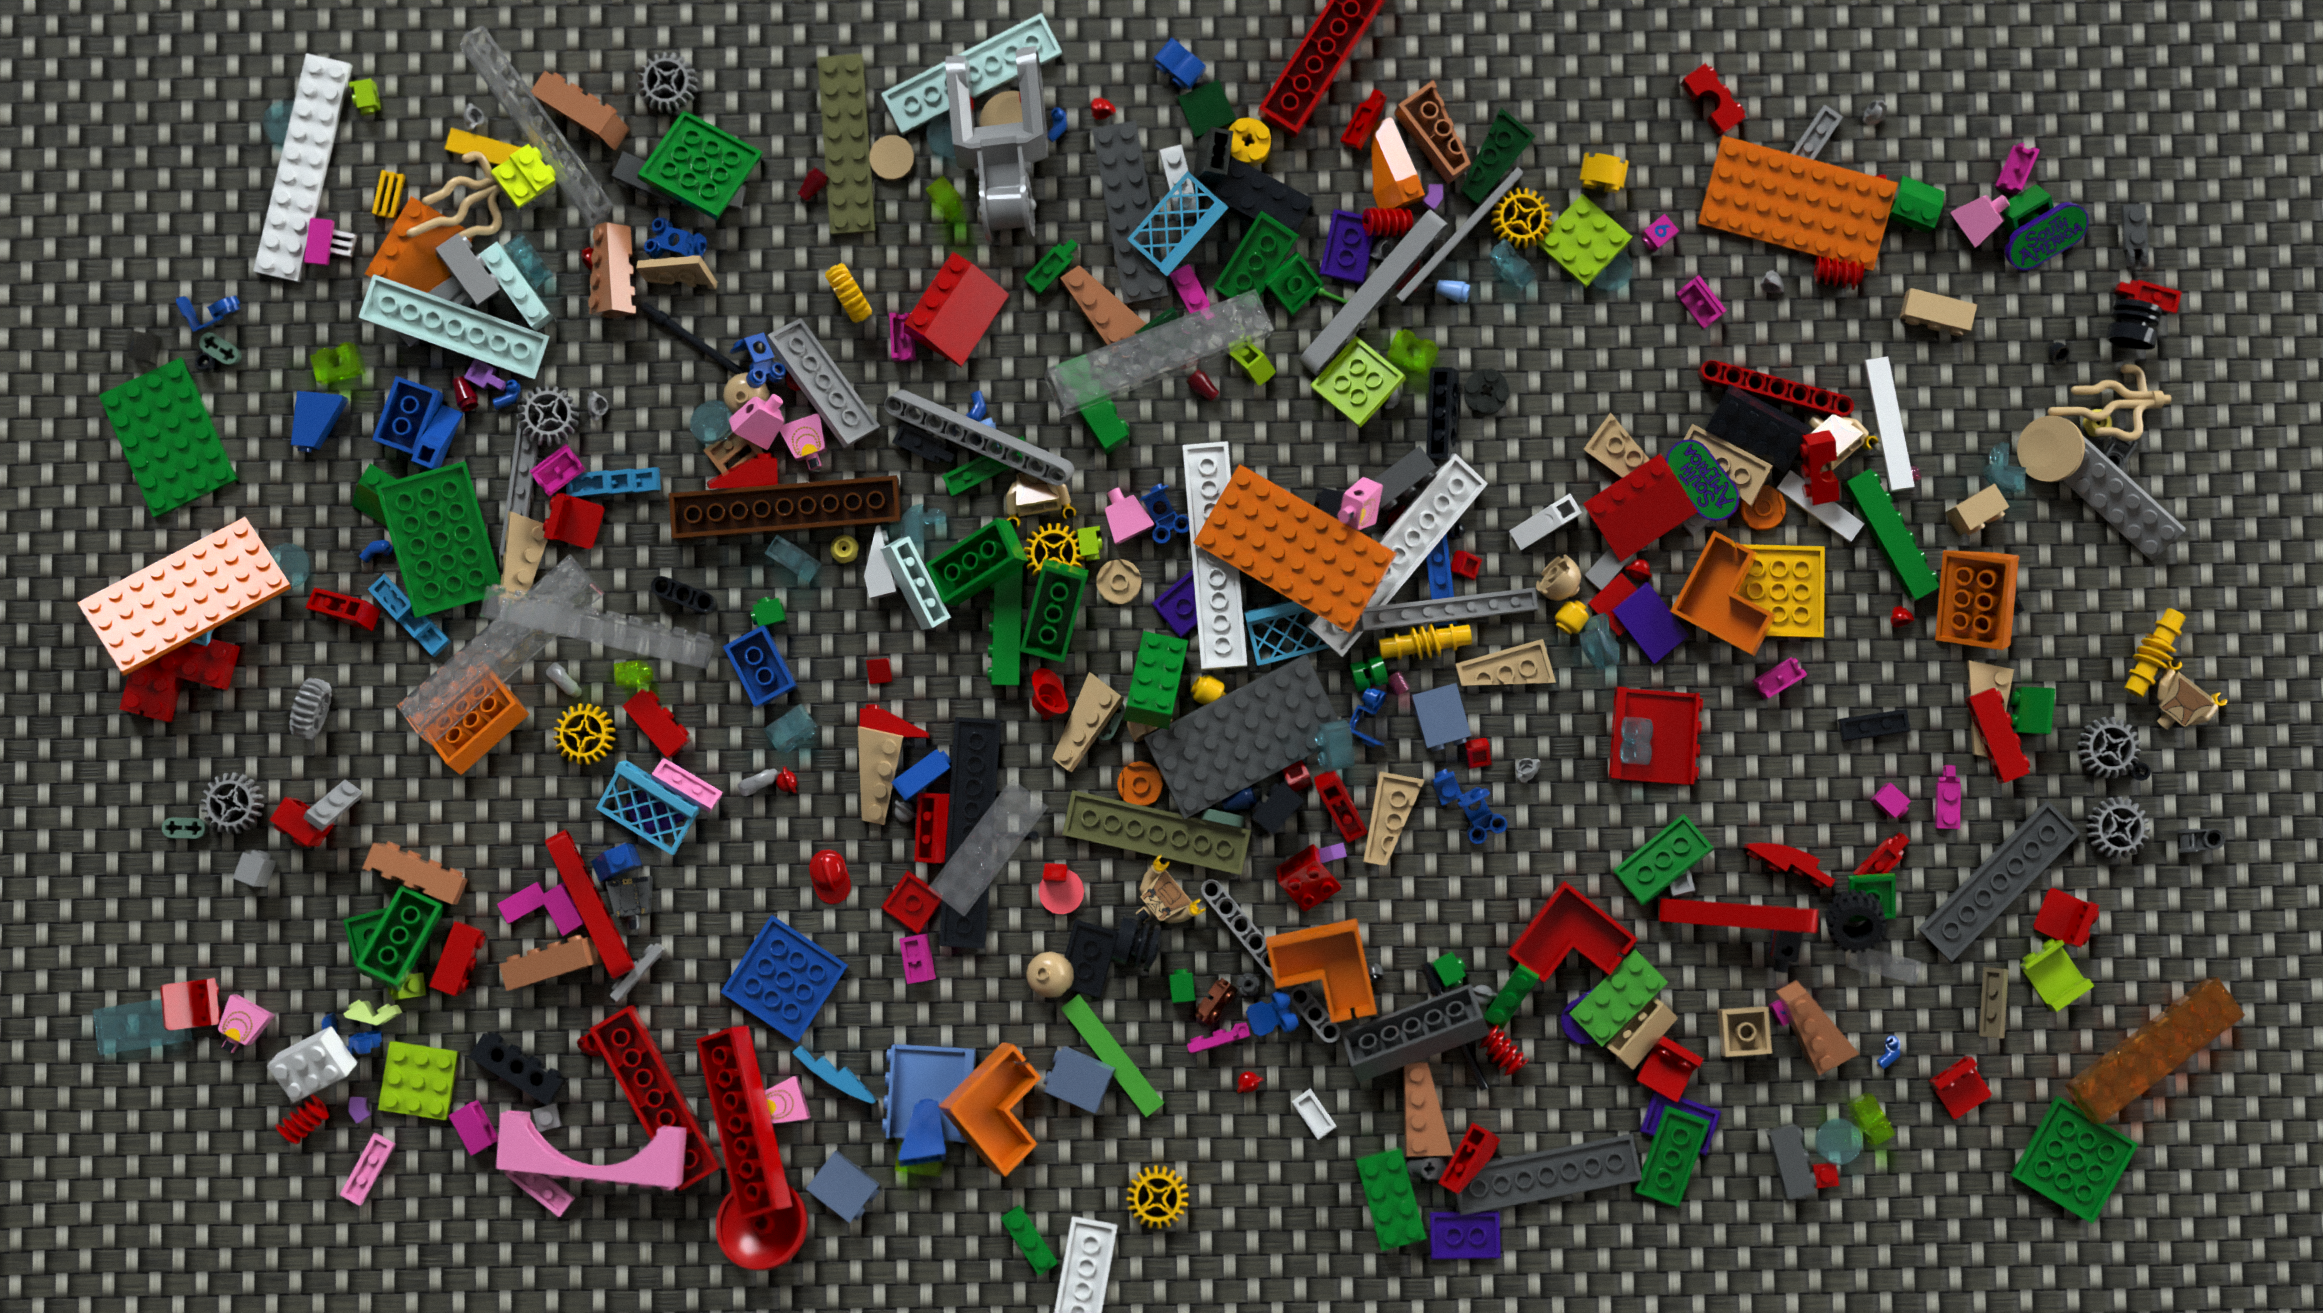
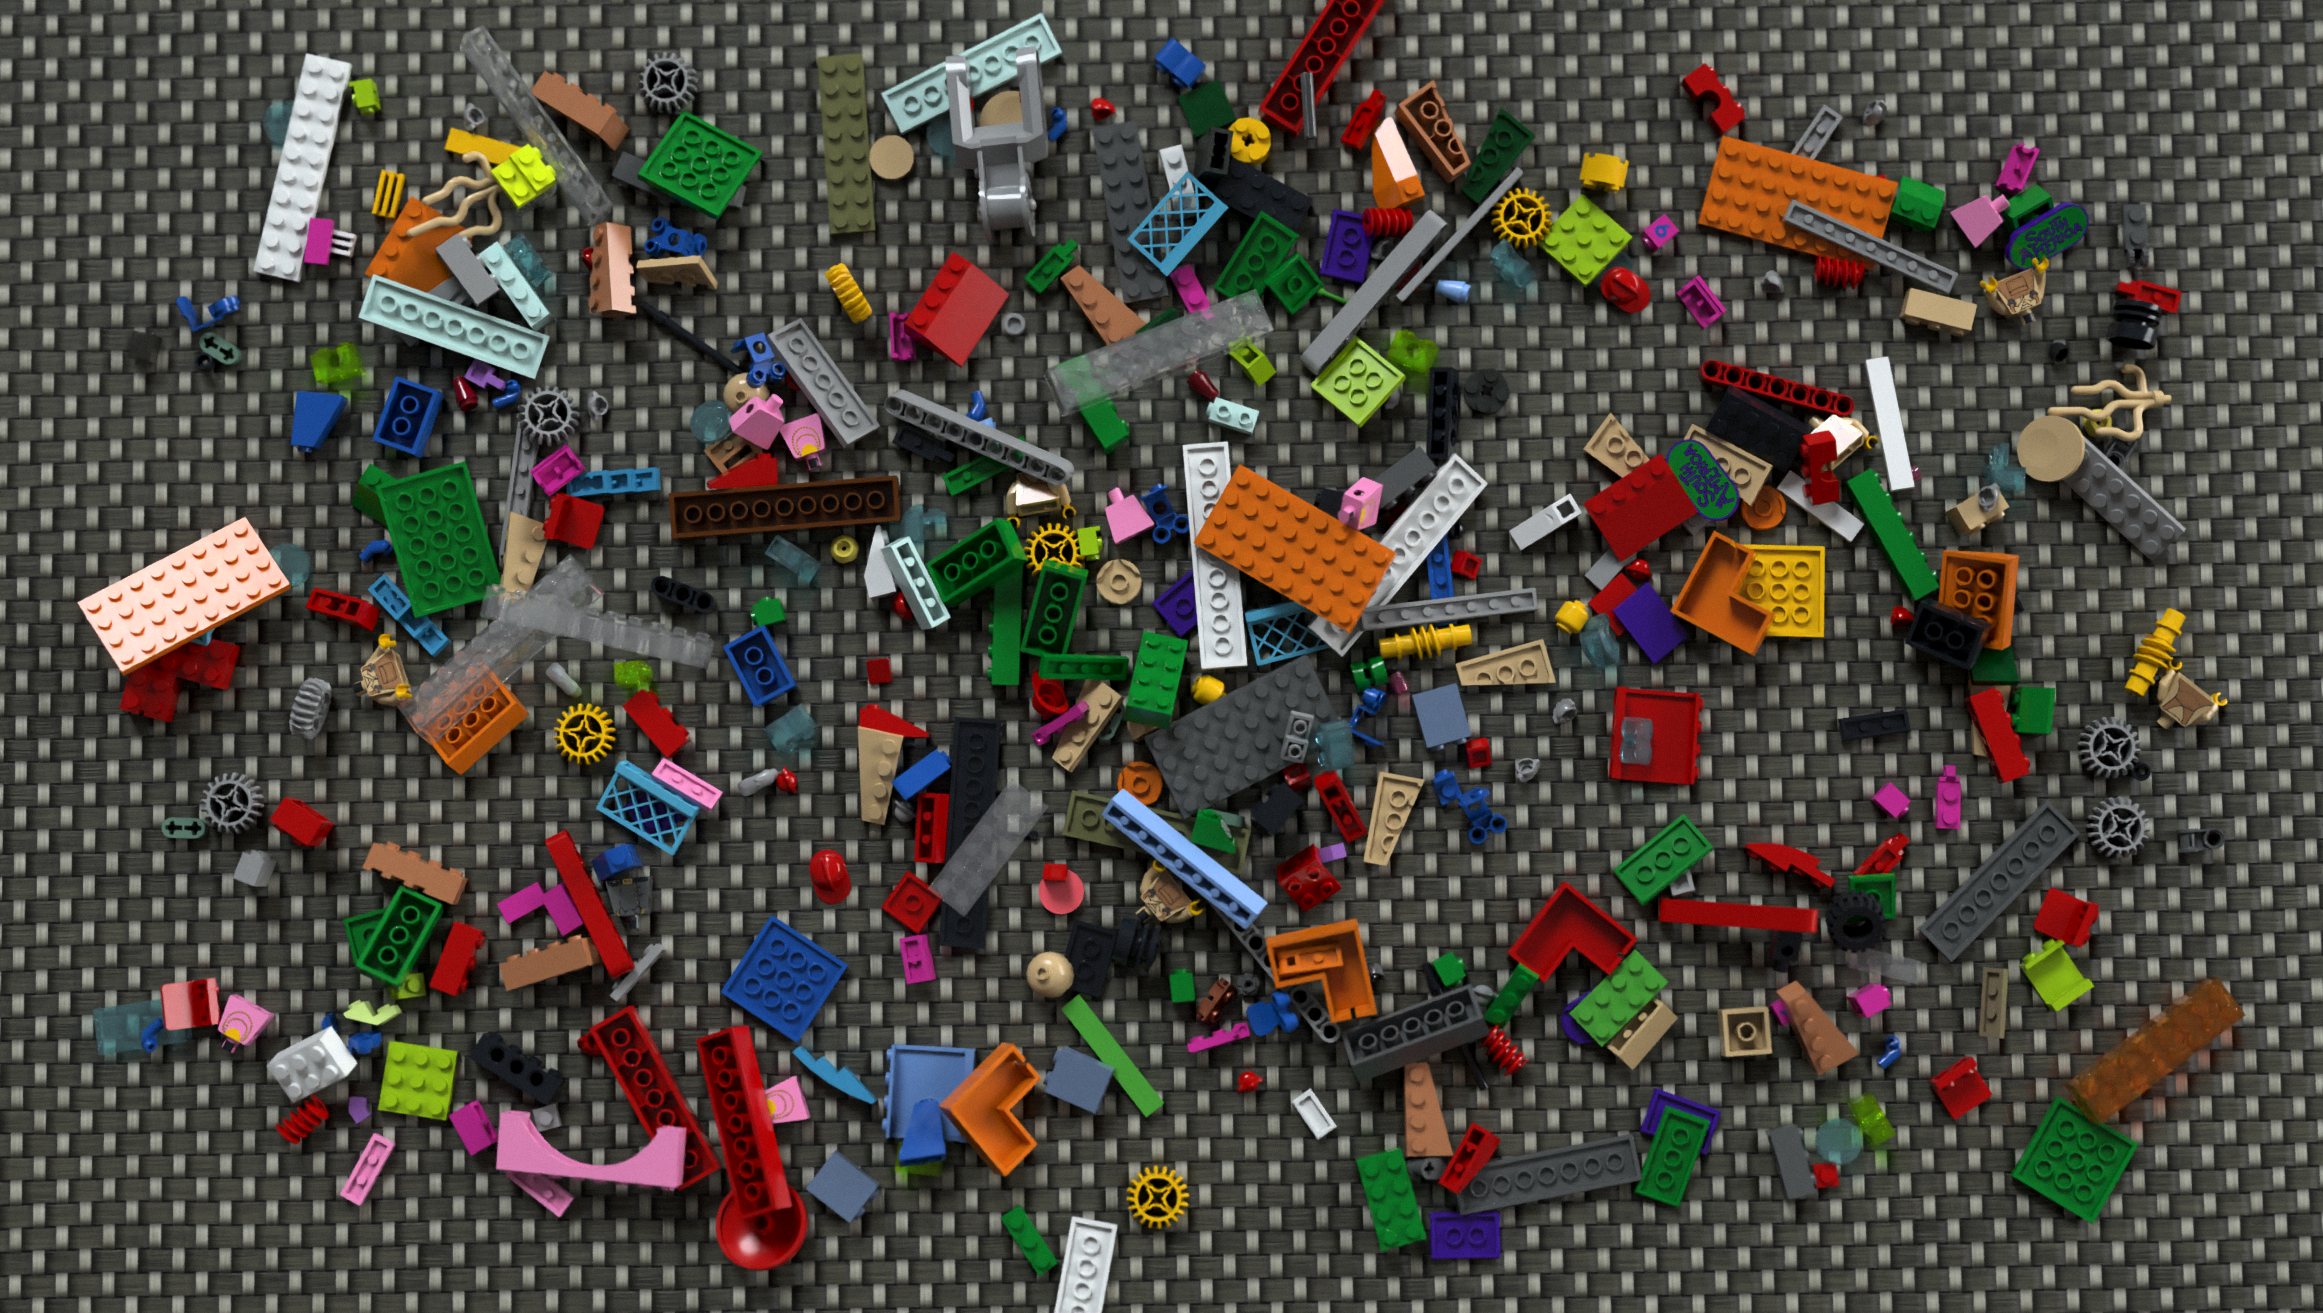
(149, 1035): none -> blue arm
(168, 437): green plate -> none
(333, 805): light grey plate -> none
(384, 675): none -> torso
(437, 439): blue slope -> none
(812, 184): dark red cone -> none
(901, 606): none -> red piece
(944, 197): clear neon green brick -> none
(1014, 324): none -> light grey tile
(1059, 723): none -> dark pink hinge
(1083, 667): none -> green plate
(1184, 858): none -> light blue brick
(1213, 831): none -> green slope
(1232, 416): none -> light aqua brick
(1241, 800): dark blue cone -> none
(1296, 736): none -> light grey slope
(1308, 106): none -> dark grey axle
(1309, 959): none -> orange plate
(1434, 196): medium lavender piece -> none
(1560, 579): tan cylinder -> none
(1564, 711): none -> light grey piece
(1625, 289): none -> red piece
(1668, 1069): red bracket -> none
(1779, 678): dark pink hinge -> none
(1869, 1000): none -> dark pink brick
(1870, 247): none -> light grey tile
(1948, 633): none -> black brick
(1989, 496): none -> light grey piece
(1995, 668): none -> dark green tile
(2018, 292): none -> torso

